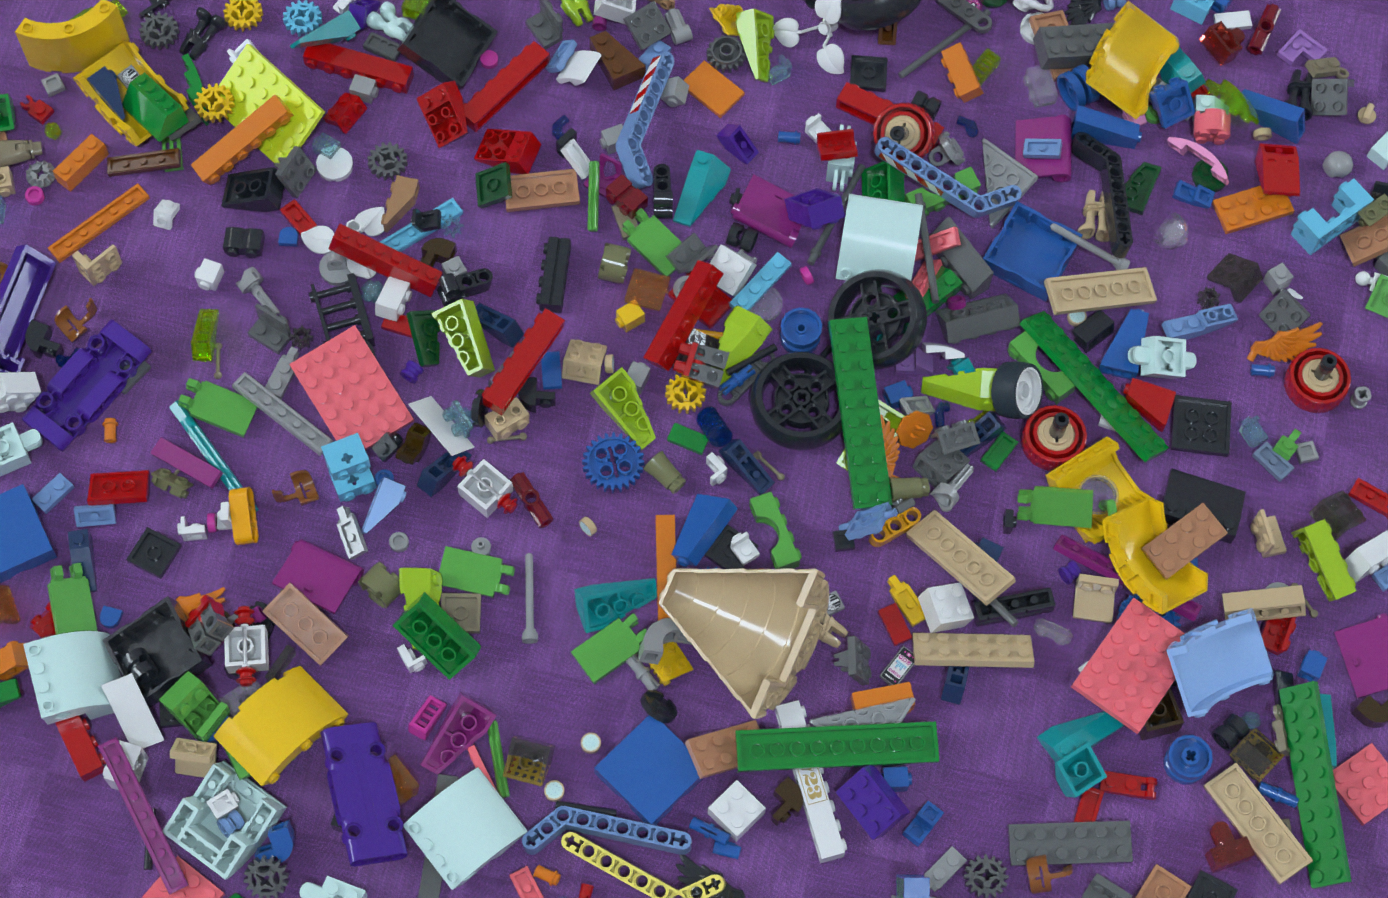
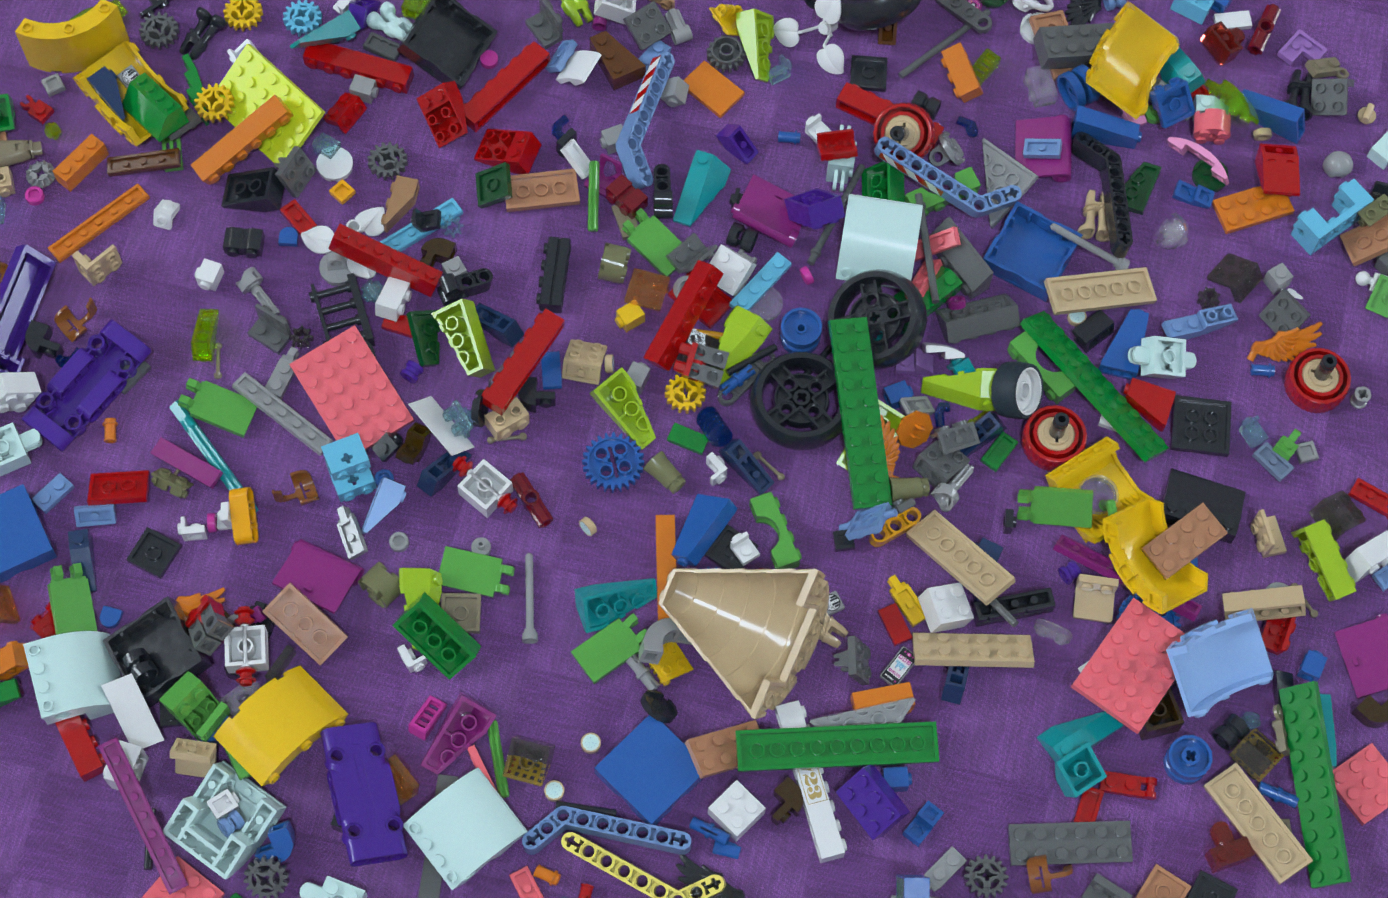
(342, 191): none -> light orange plate

